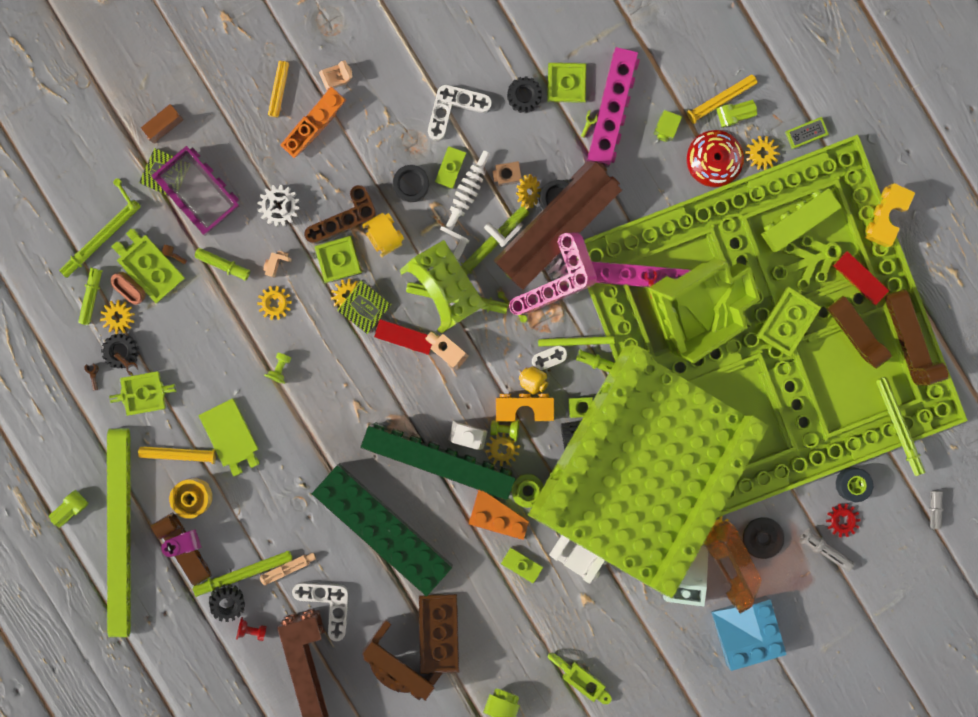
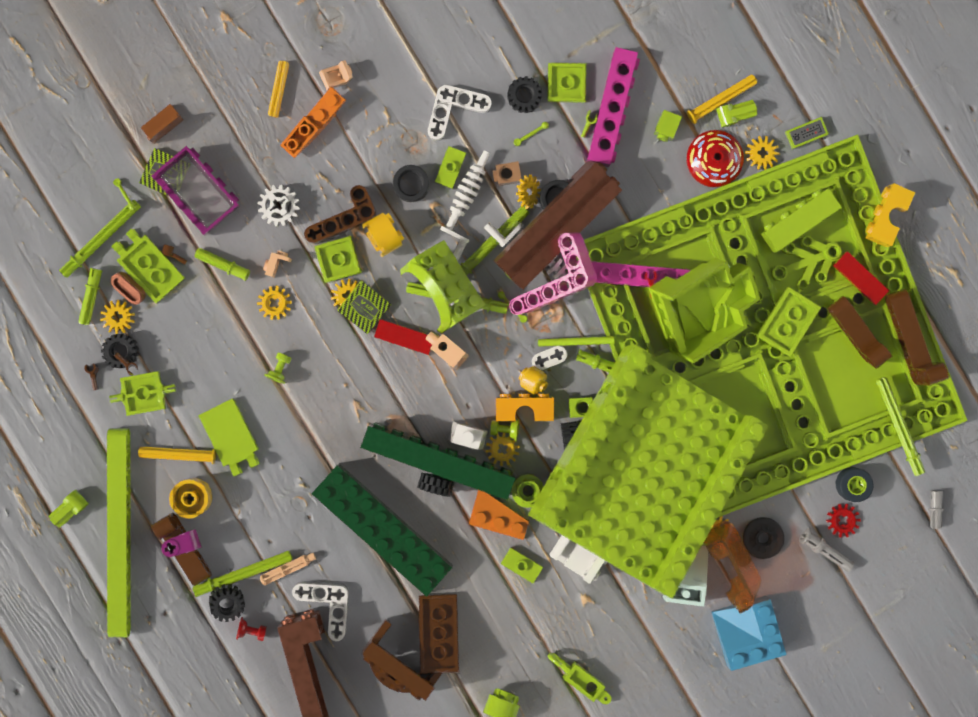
(435, 484): none -> black tyre
(517, 142): none -> lime hinge

